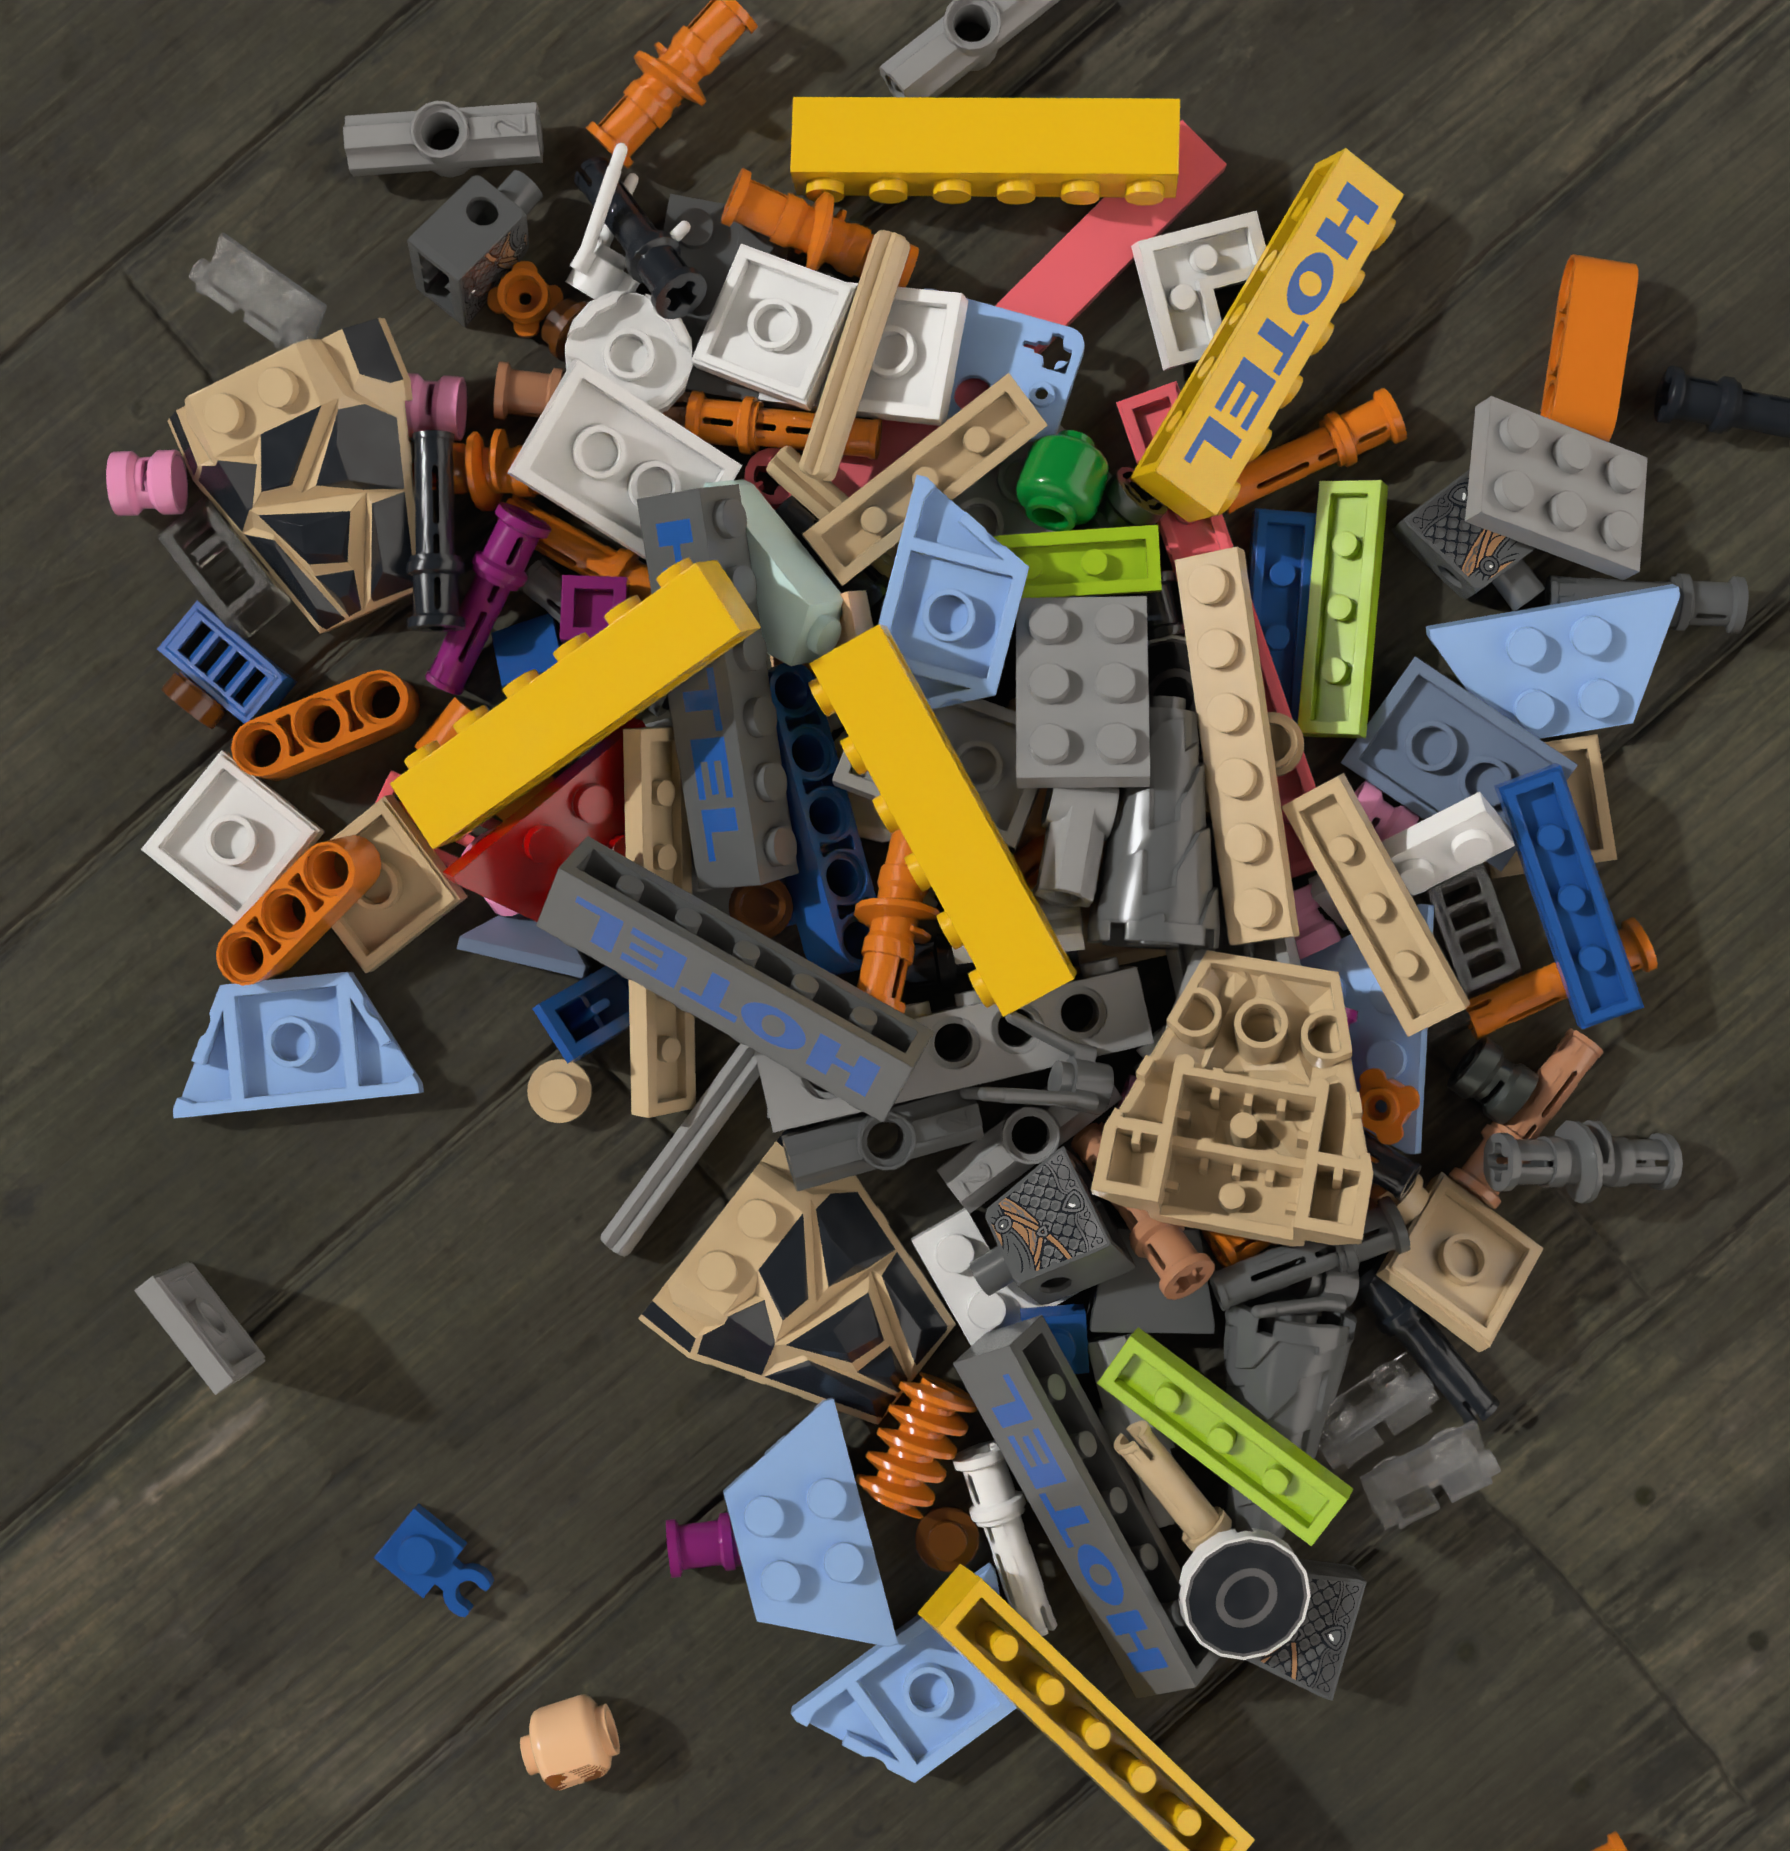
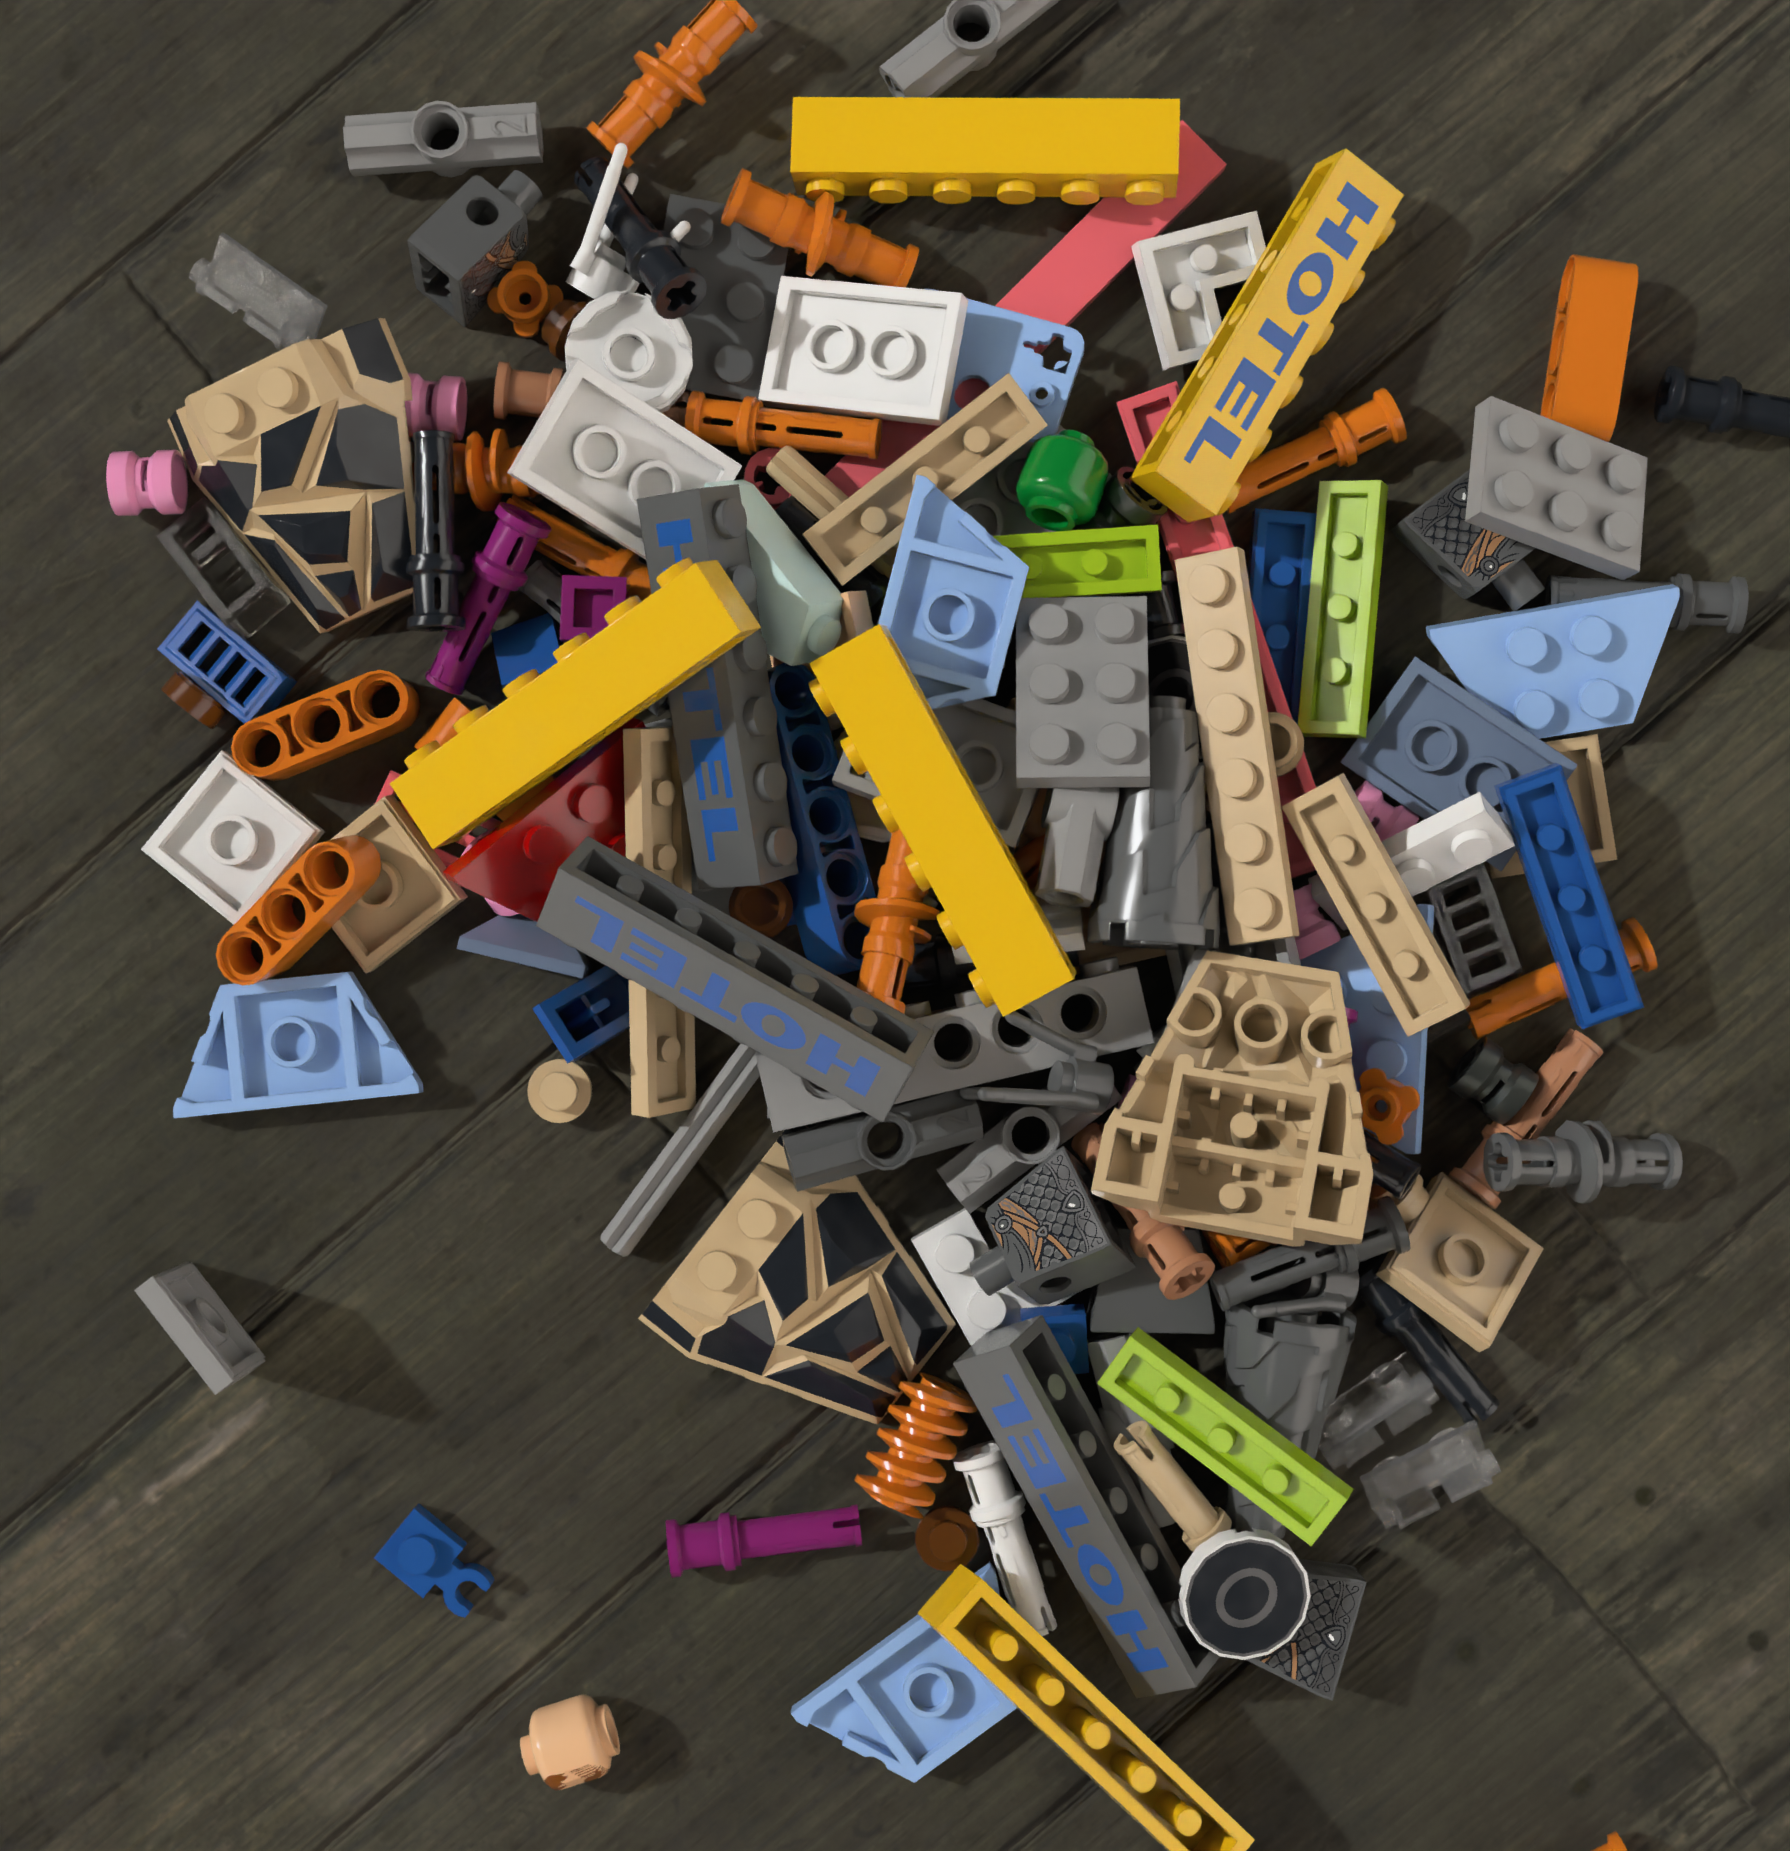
(775, 327): white plate -> none
(808, 1536): light blue wing -> none
(854, 356): tan axle -> none

